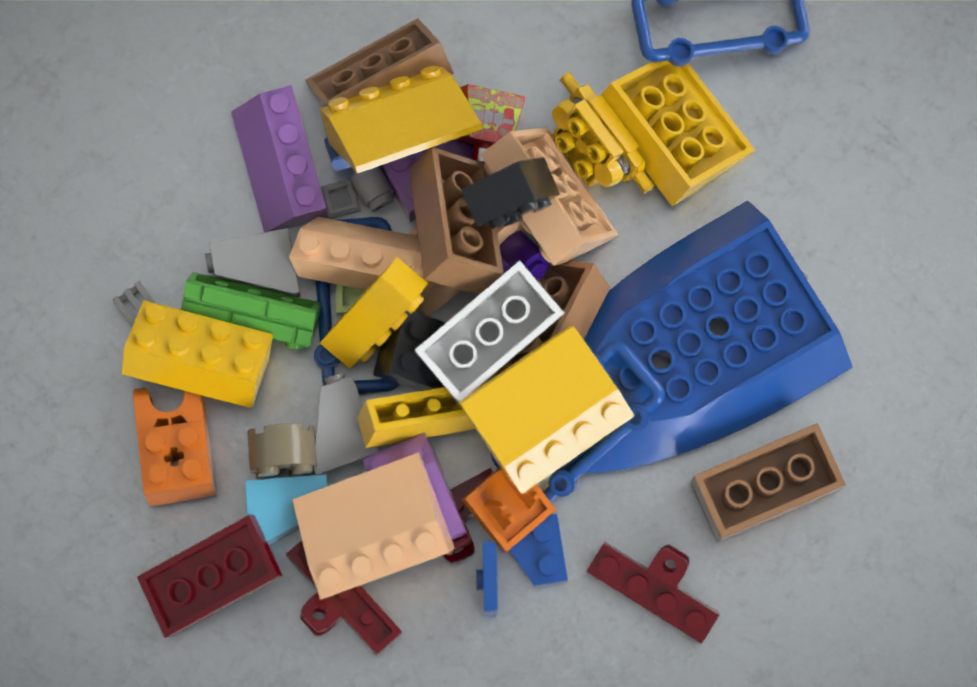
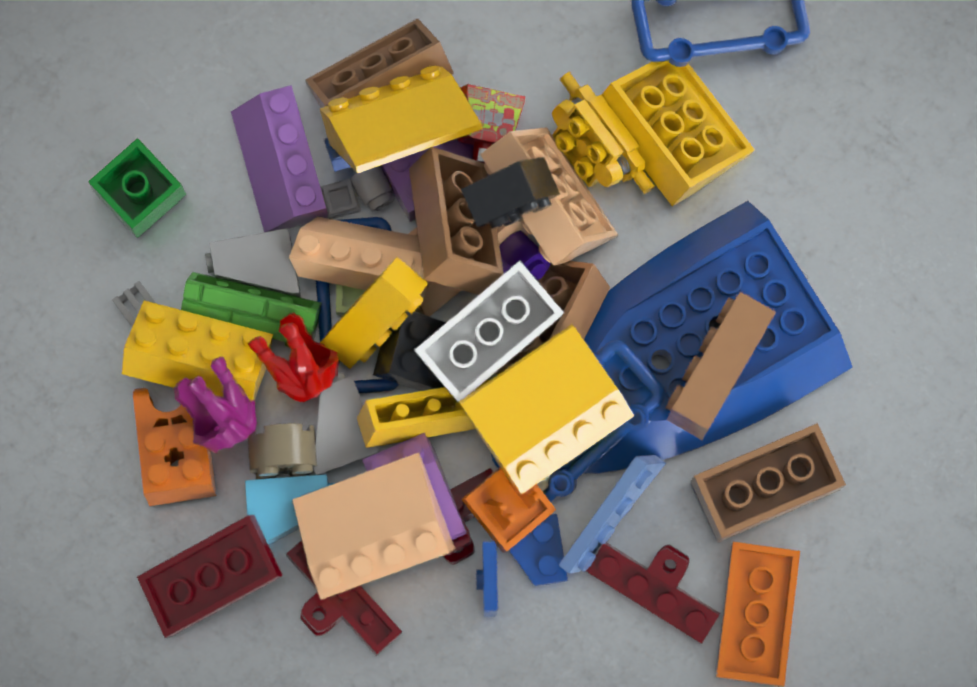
(137, 188): none -> green brick
(217, 420): none -> magenta piece
(309, 366): none -> red piece
(613, 509): none -> medium blue wing
(724, 358): none -> medium nougat brick
(757, 614): none -> orange plate

